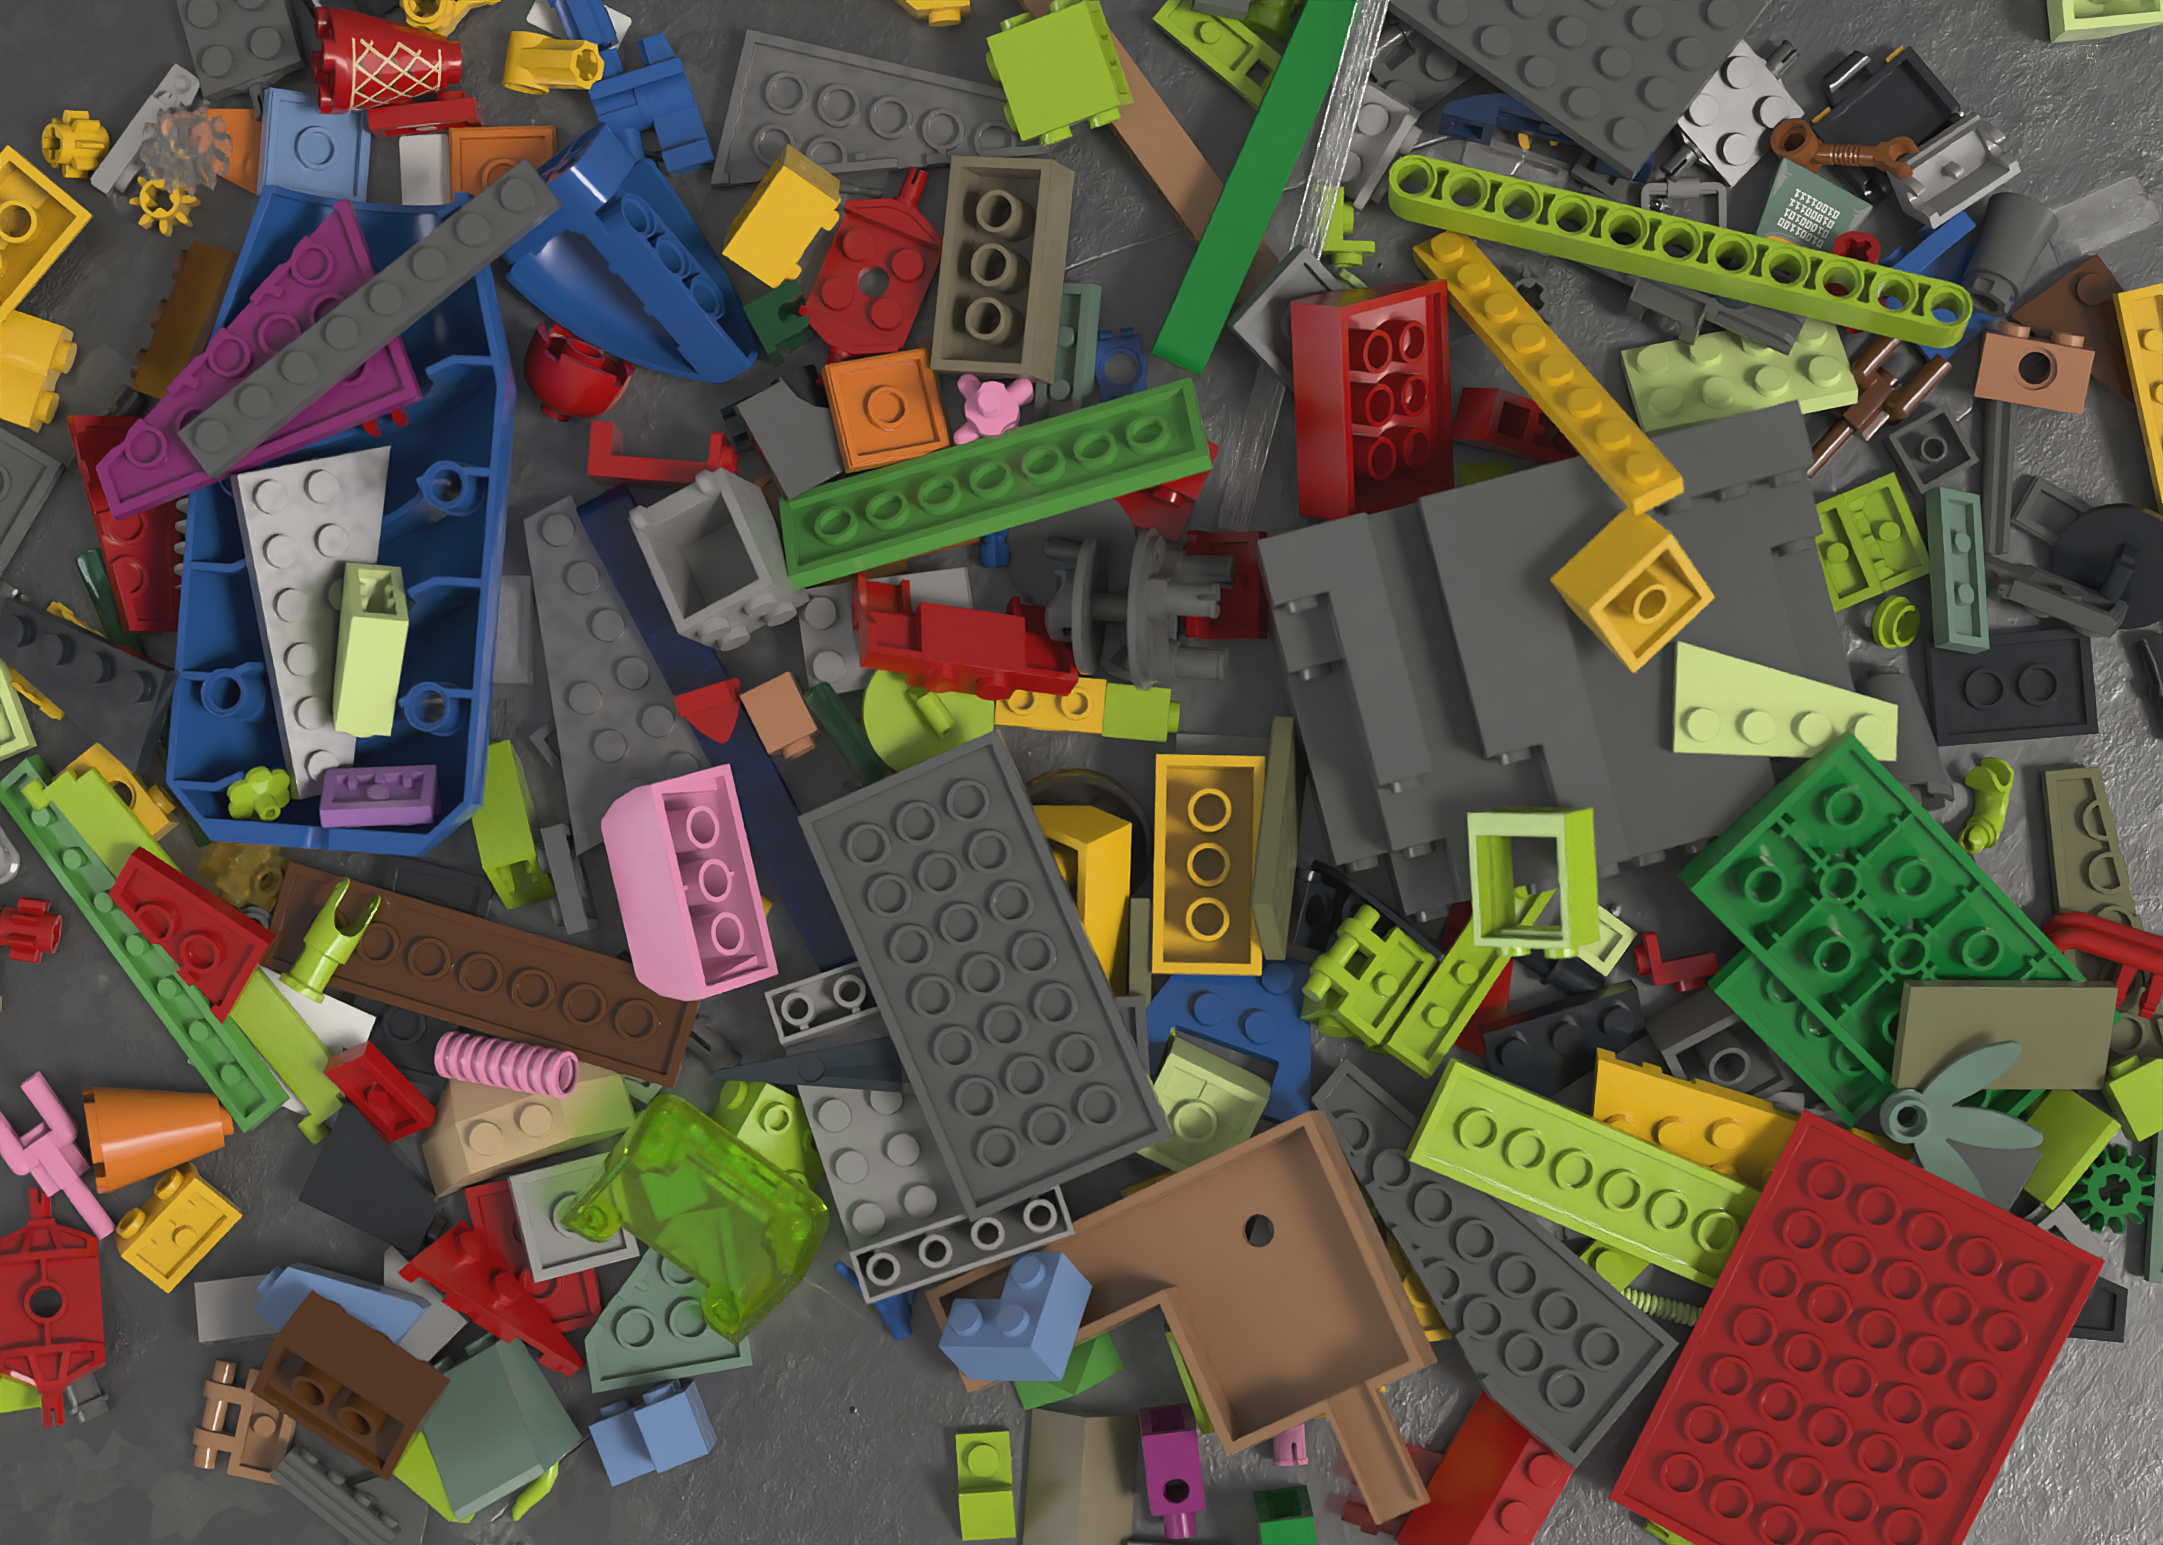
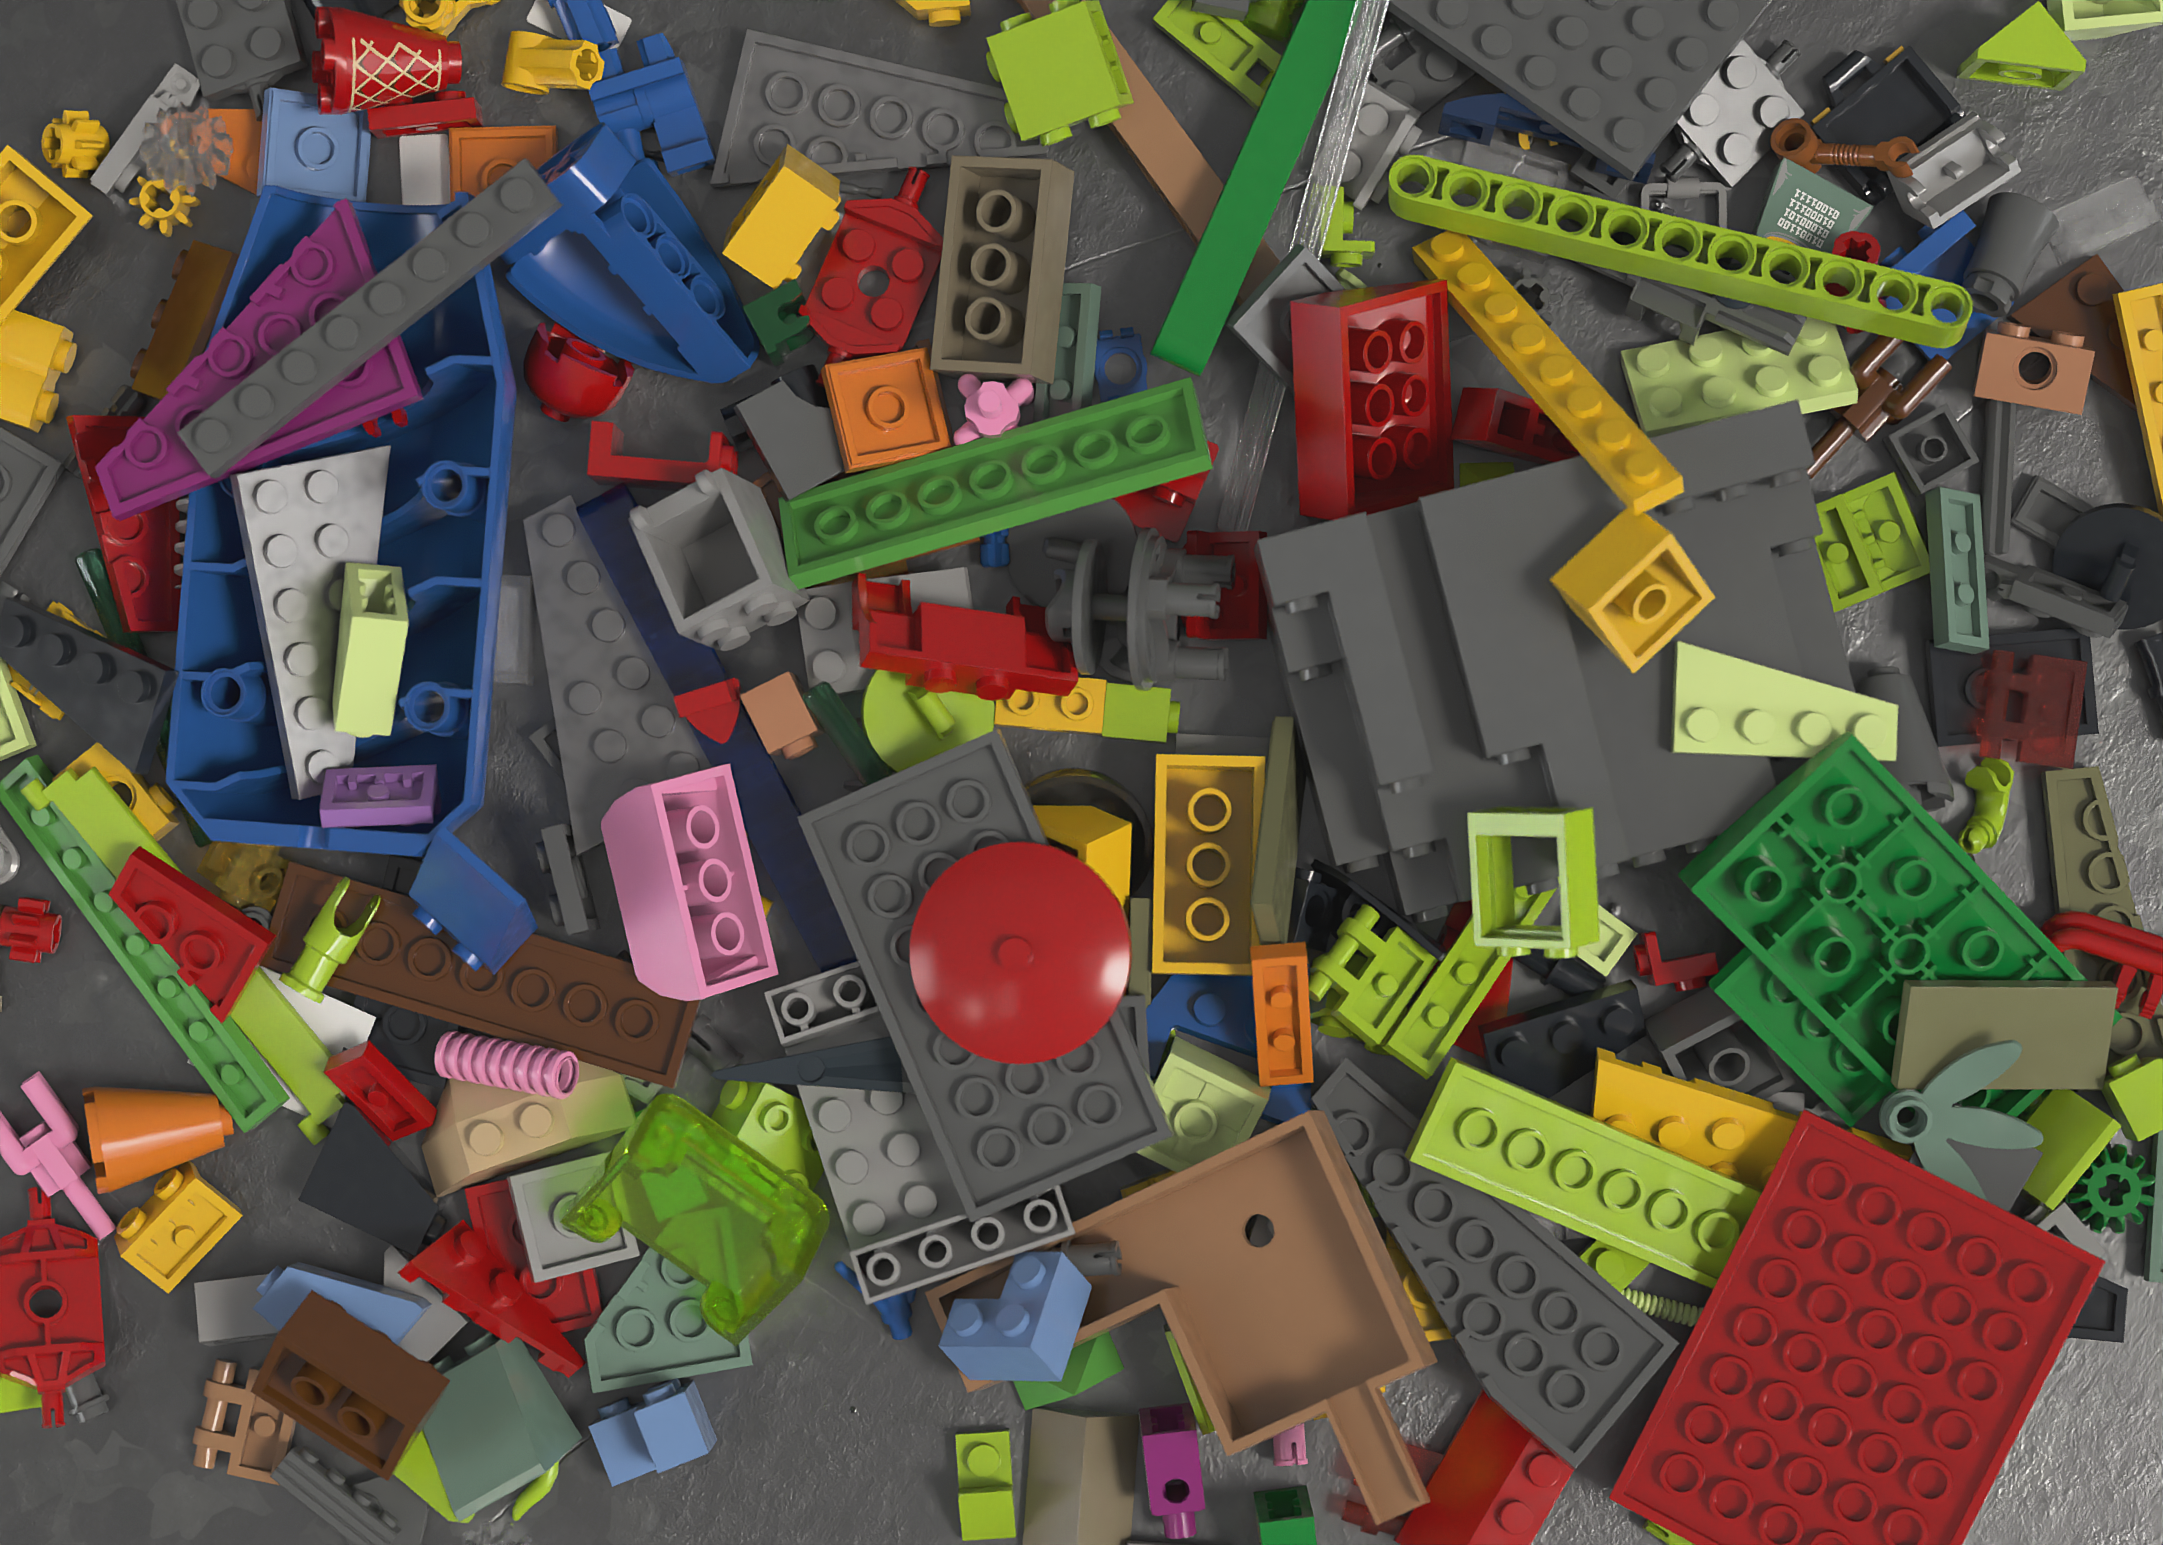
(259, 795): lime plant -> none
(470, 904): none -> blue slope
(508, 831): lime slope -> none
(1020, 952): none -> red dish
(1094, 1258): none -> dark grey pin
(1282, 1014): none -> orange plate
(1895, 622): lime plate -> none
(2026, 54): none -> lime slope
(2049, 709): none -> clear red plate

